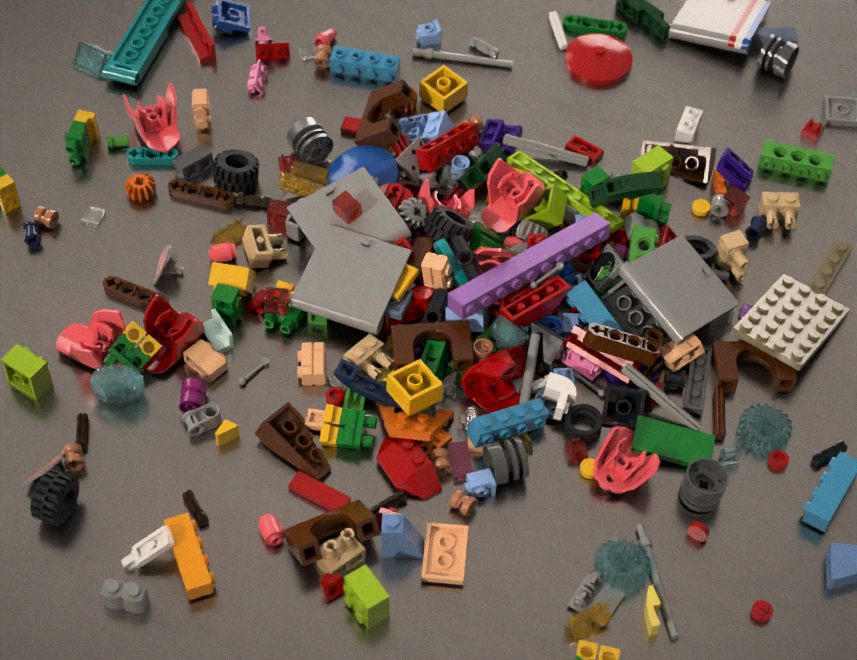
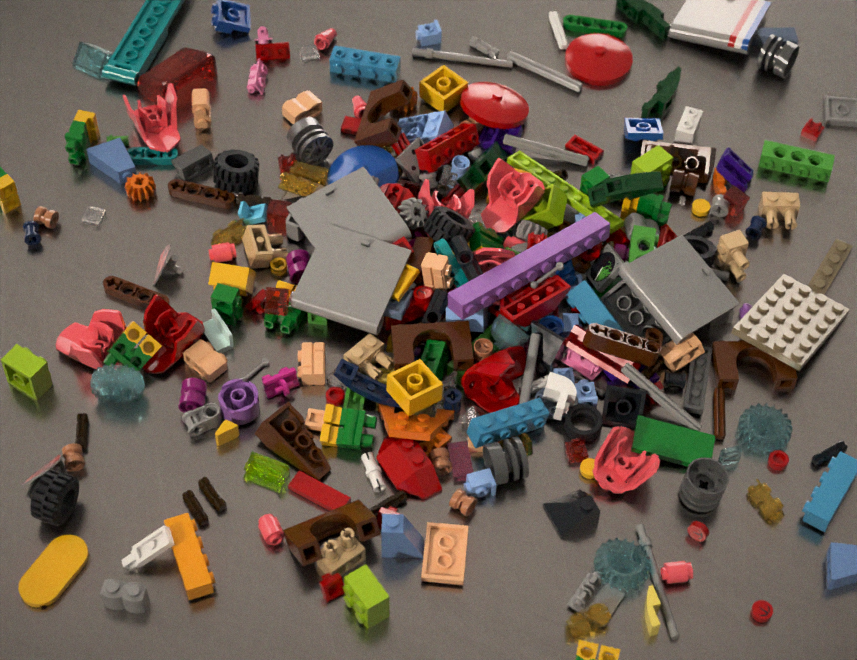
(53, 571): none -> yellow tile
(112, 160): none -> medium blue slope
(179, 70): none -> clear red windscreen
(197, 34): red fence -> none
(212, 494): none -> dark brown axle
(239, 401): none -> medium lavender brick
(252, 214): none -> medium azure bracket
(266, 472): none -> clear neon green hinge
(275, 263): none -> yellow bush
(280, 382): none -> dark pink hips
(296, 263): none -> magenta wheel
(302, 106): none -> light nougat brick
(323, 56): nougat wheel -> none
(347, 207): clear red panel -> none
(359, 106): none -> coral cone
(373, 472): none -> white pin
(452, 401): none -> dark blue bush
(494, 105): none -> red dish
(544, 71): none -> light grey axle
(573, 512): none -> black slope
(586, 393): none -> light blue brick
(643, 129): none -> blue plate
(665, 95): none -> dark green slope
(676, 572): none -> coral brick
(684, 182): none -> reddish brown wheel
(702, 229): none -> black axle
(762, 493): none -> clear yellow hinge

